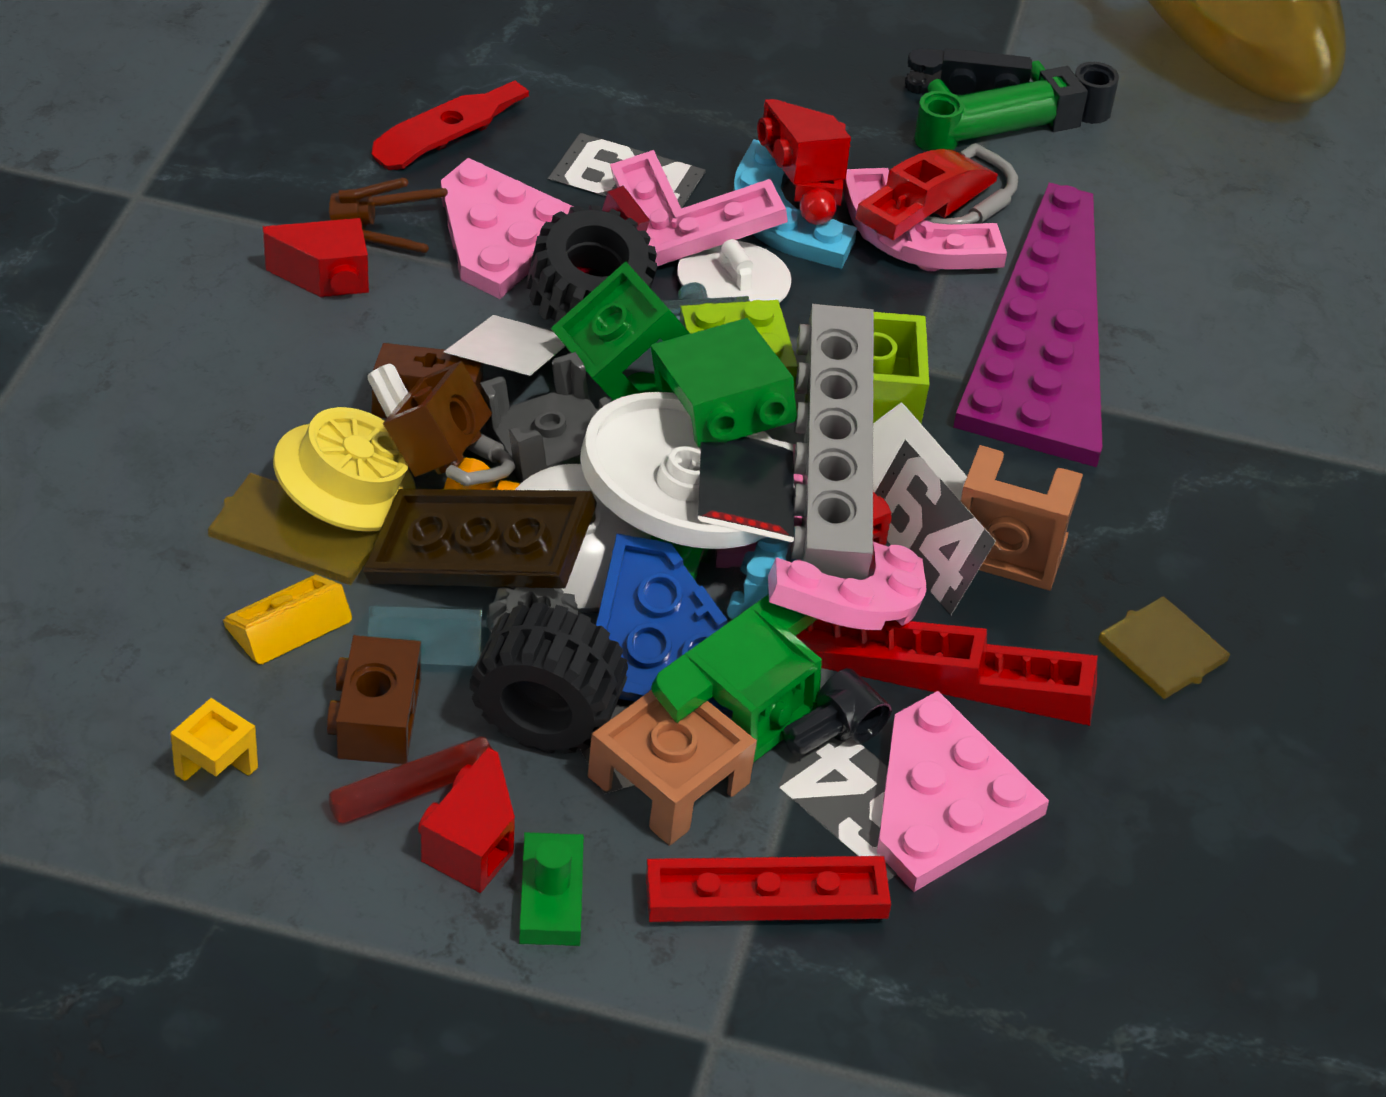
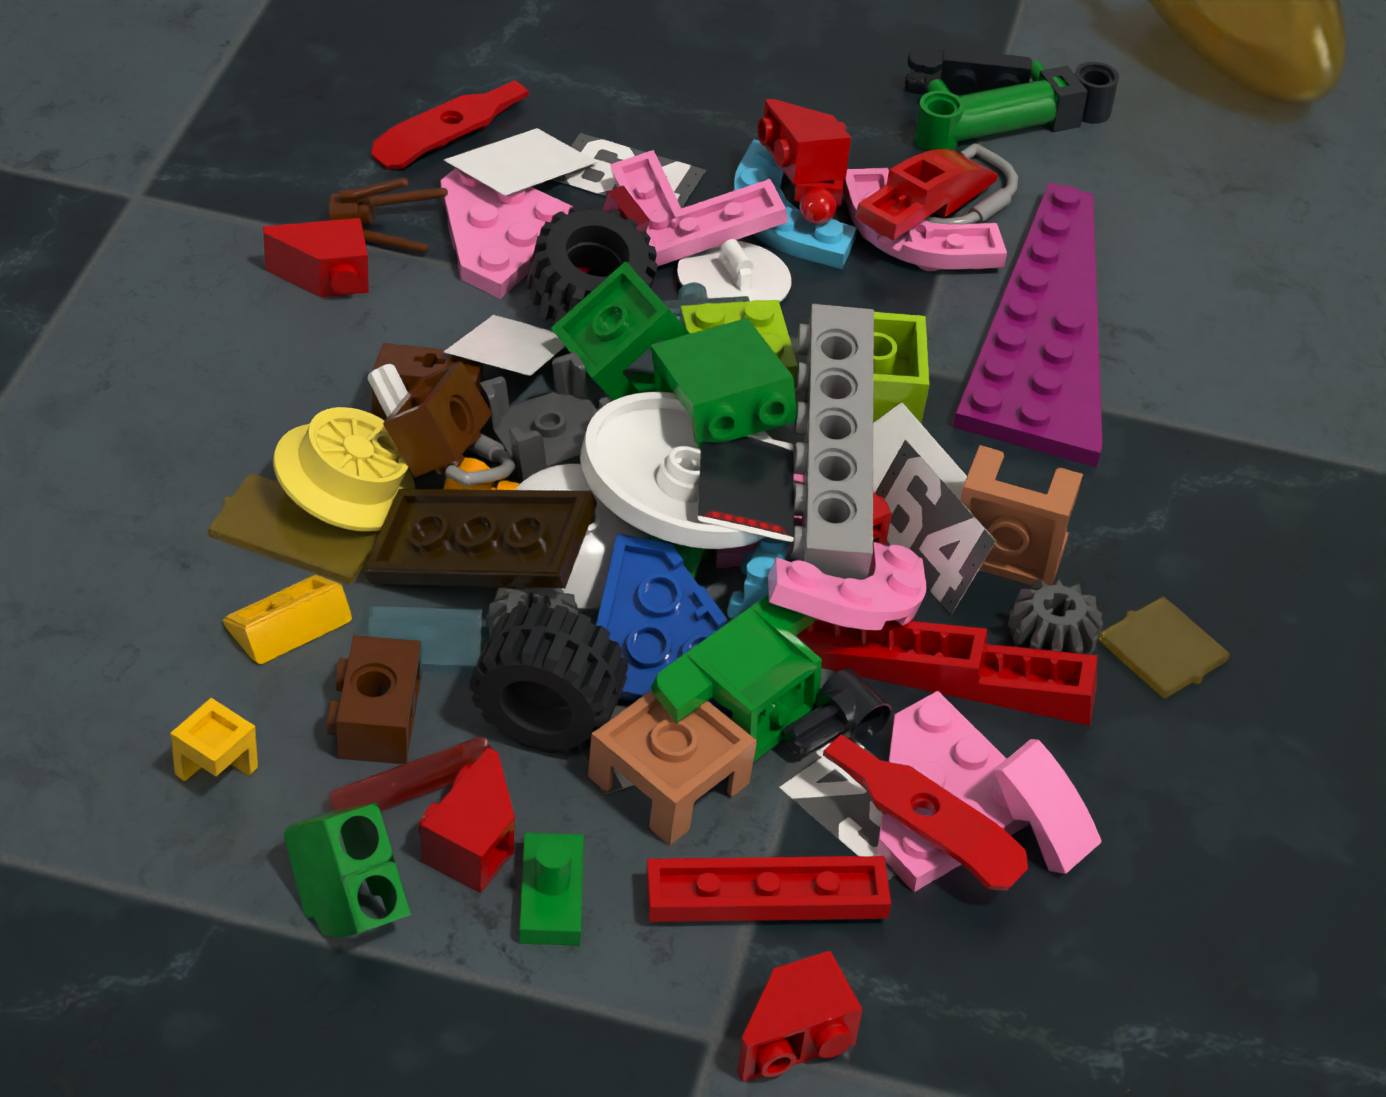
(321, 862): none -> green piece
(520, 161): none -> white sticker
(799, 1017): none -> red slope
(954, 826): none -> red piece
(1045, 797): none -> bright pink slope
(1055, 619): none -> dark grey gear

